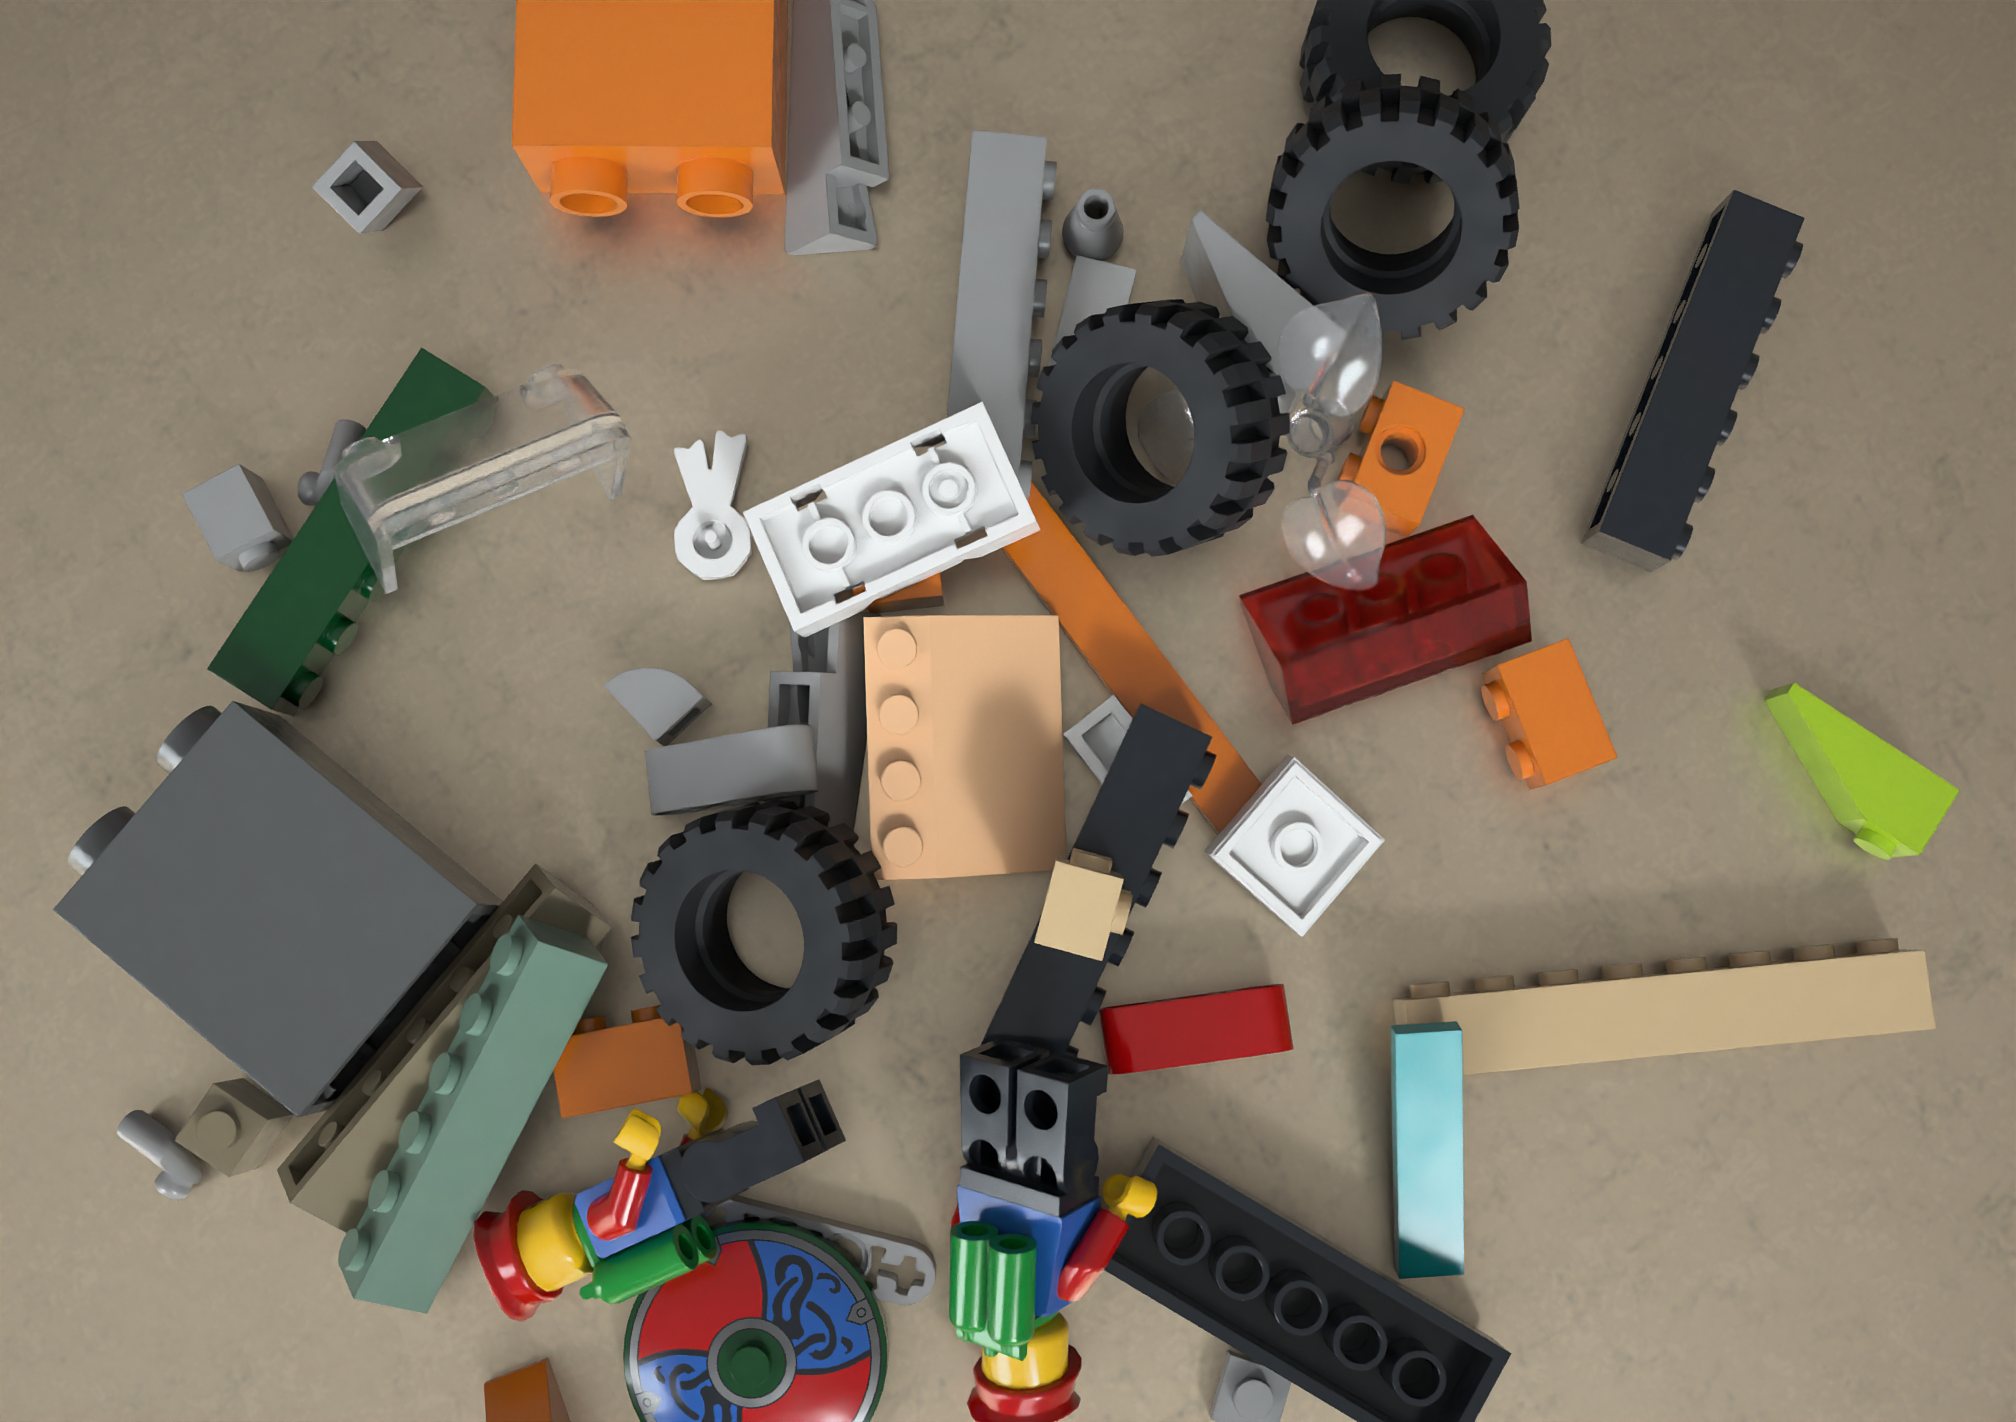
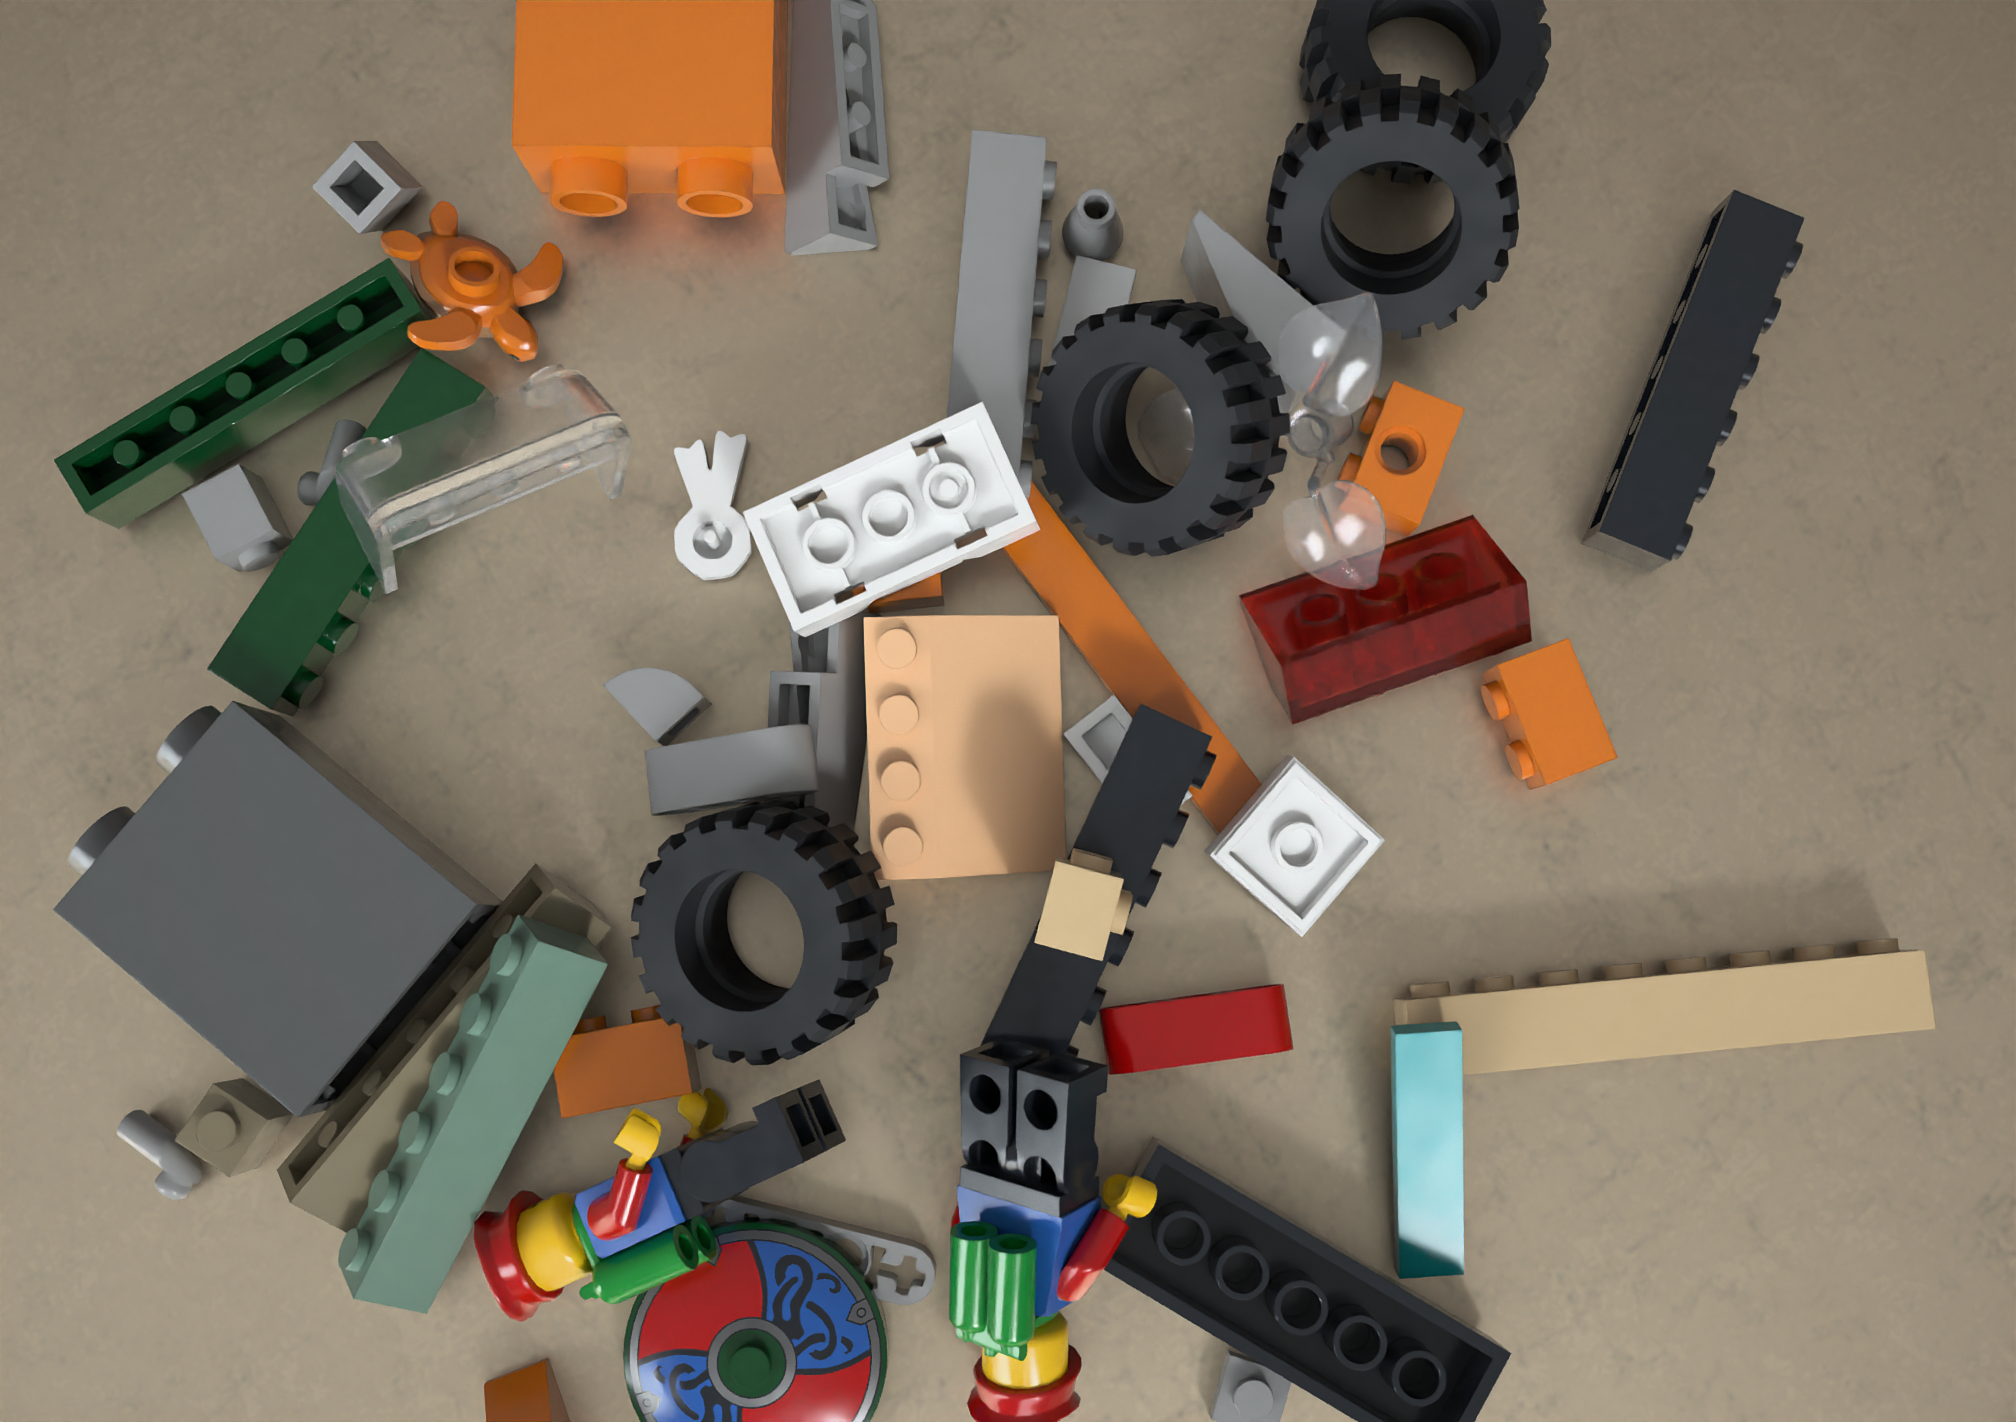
(245, 397): none -> dark green brick
(472, 286): none -> orange animal
(1861, 777): lime slope -> none

